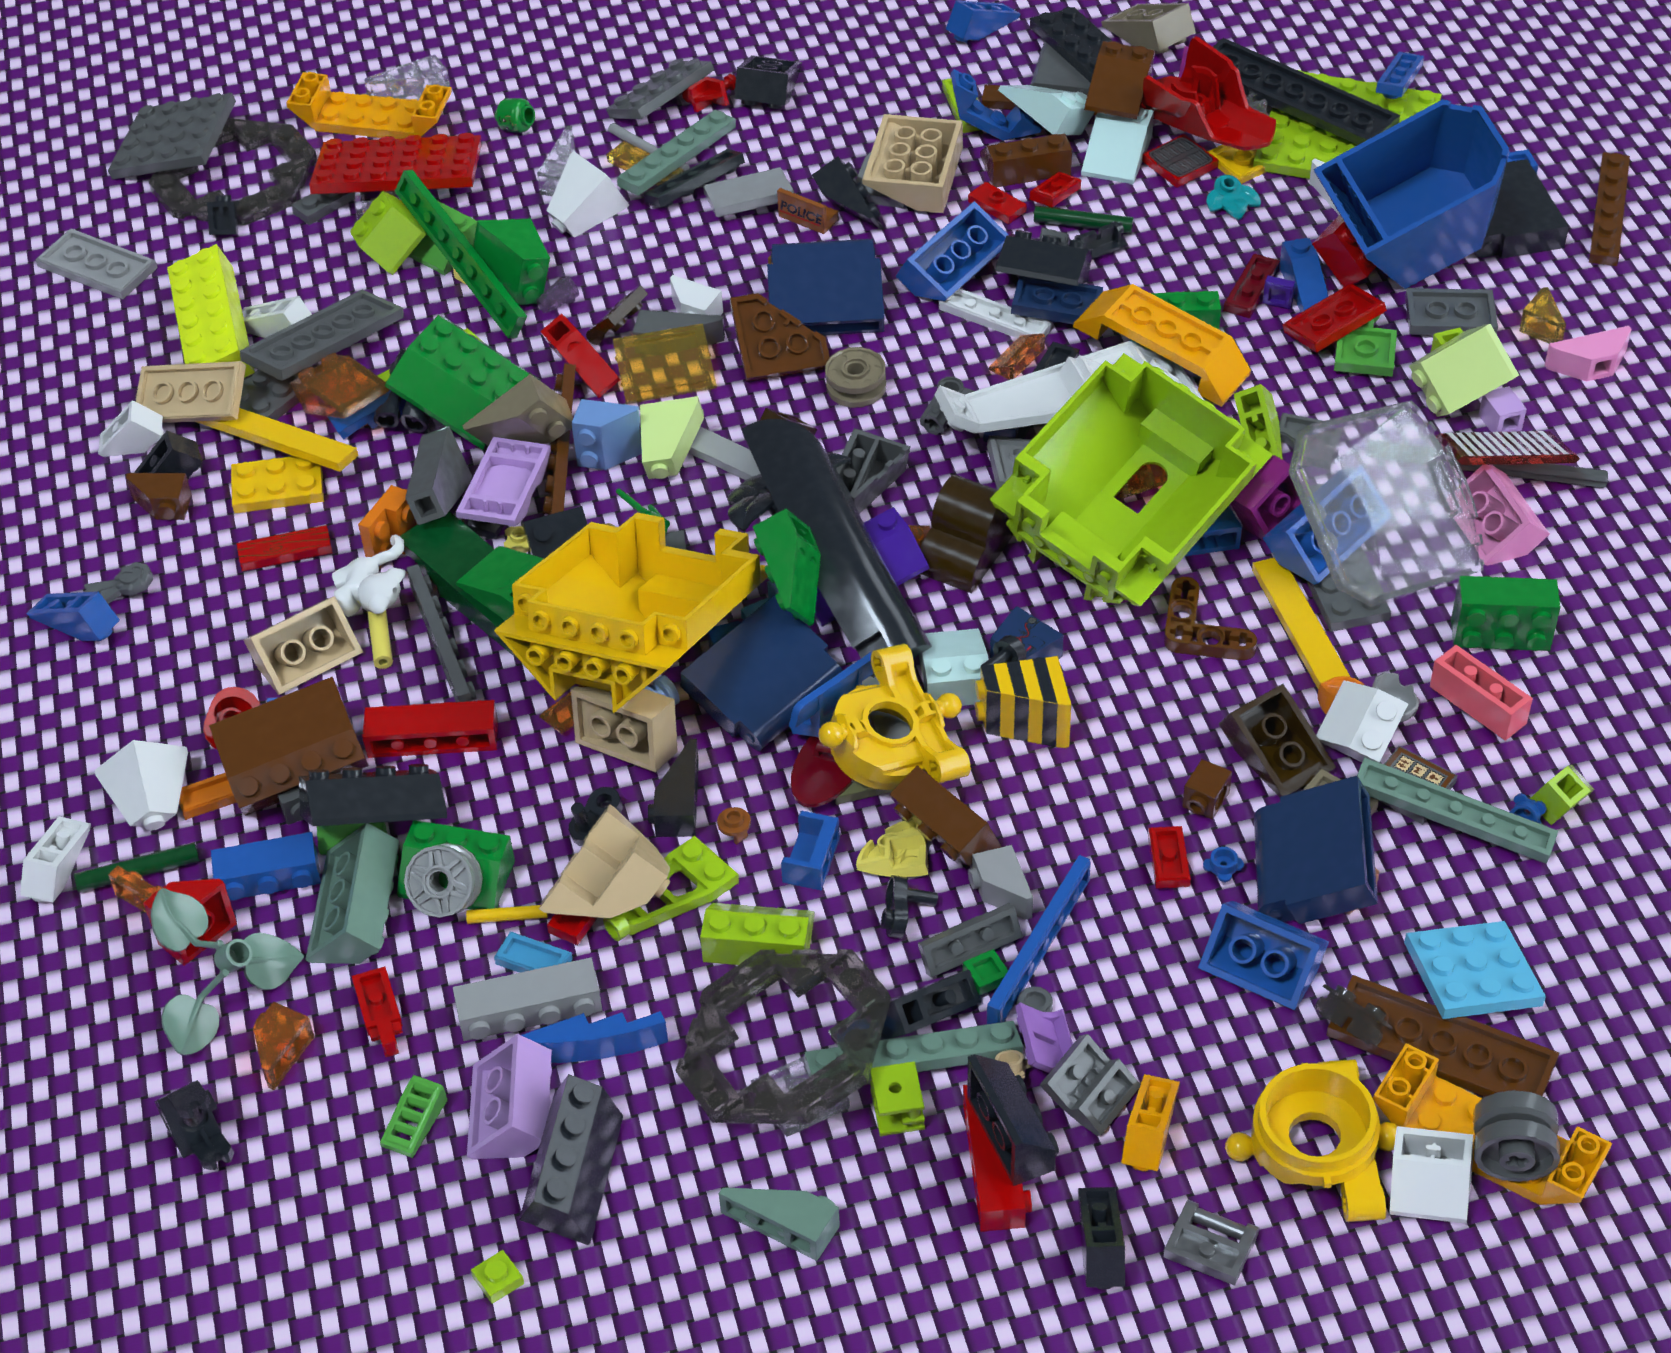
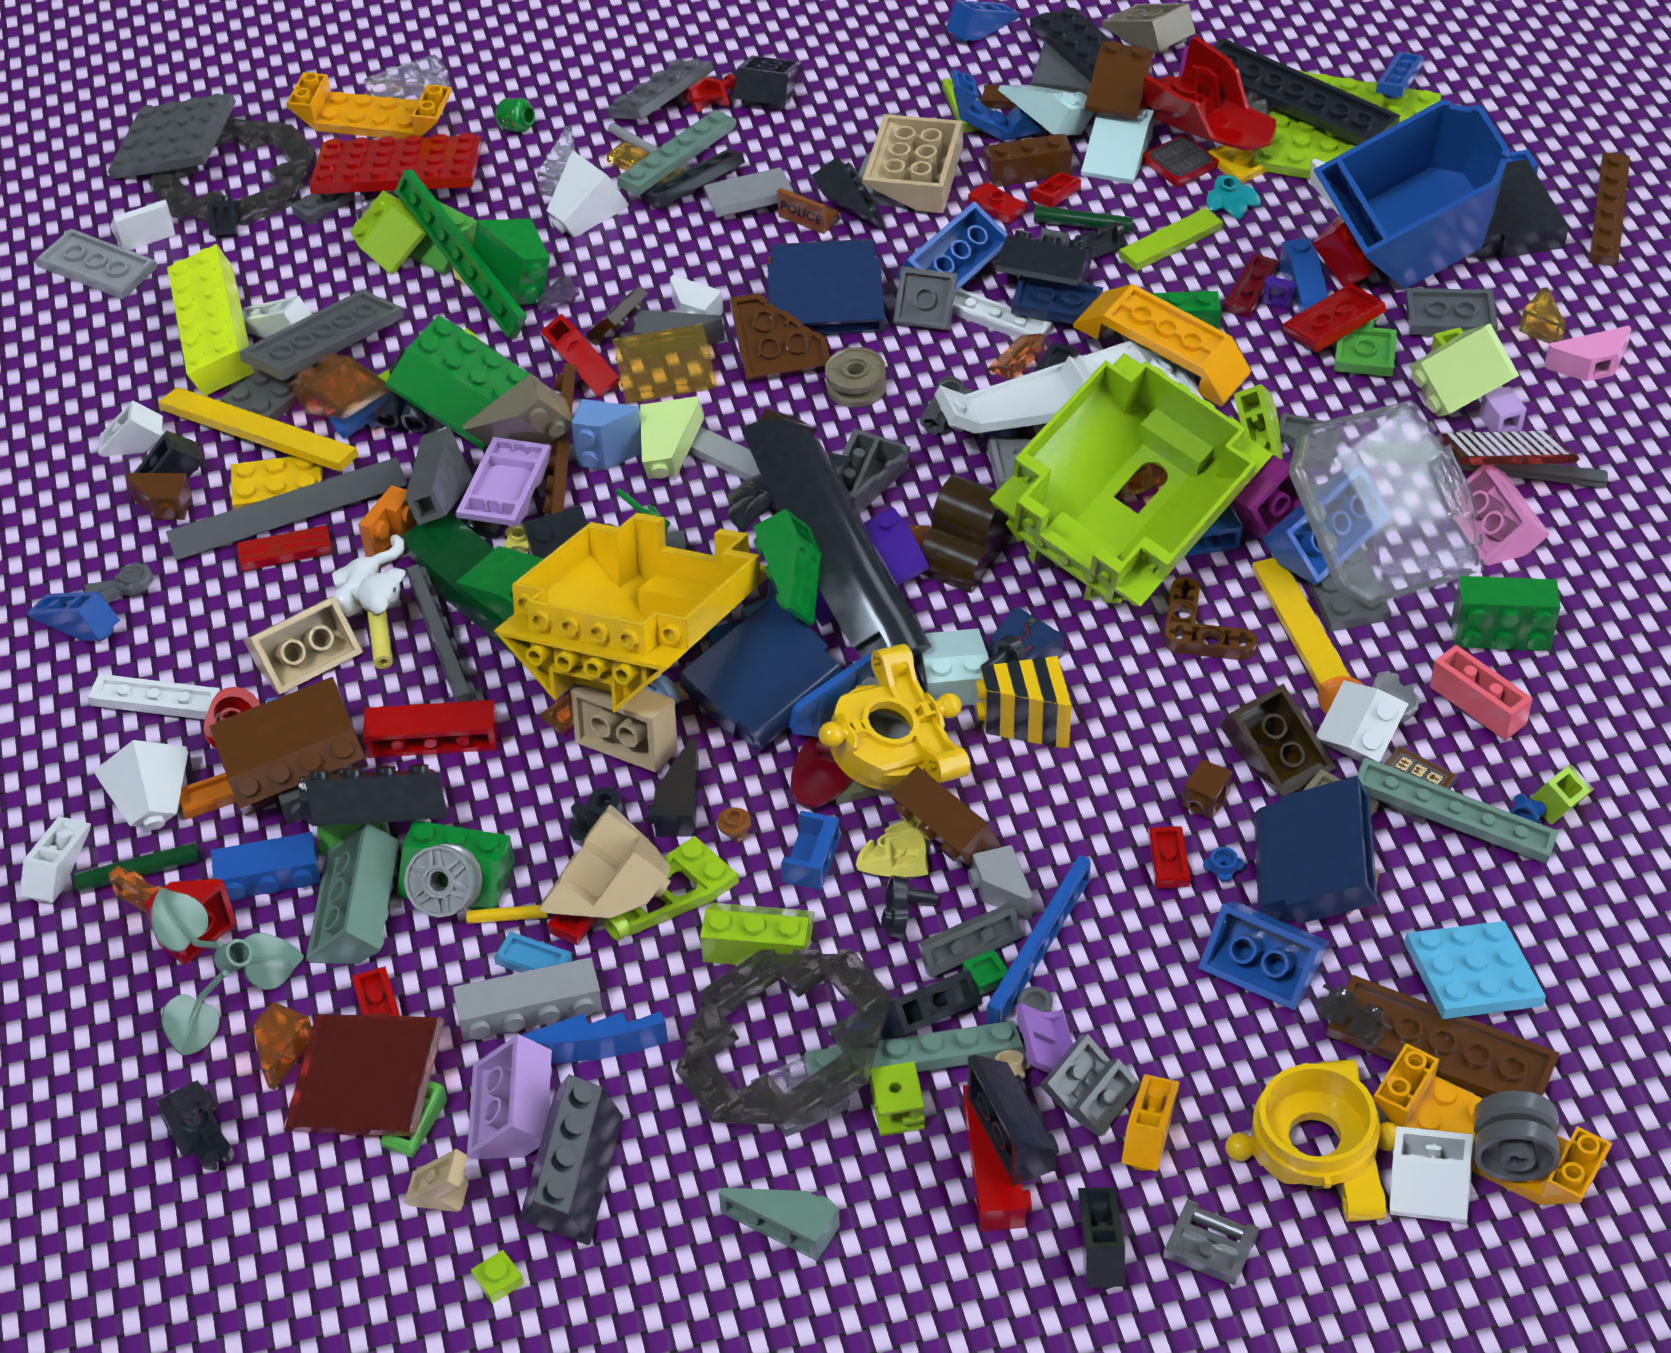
(143, 226): none -> white slope
(151, 696): none -> white plate
(192, 391): tan tile -> none
(285, 508): none -> dark grey tile
(364, 1074): none -> clear red piece
(439, 1183): none -> tan slope
(925, 298): none -> dark grey tile
(1170, 239): none -> lime tile

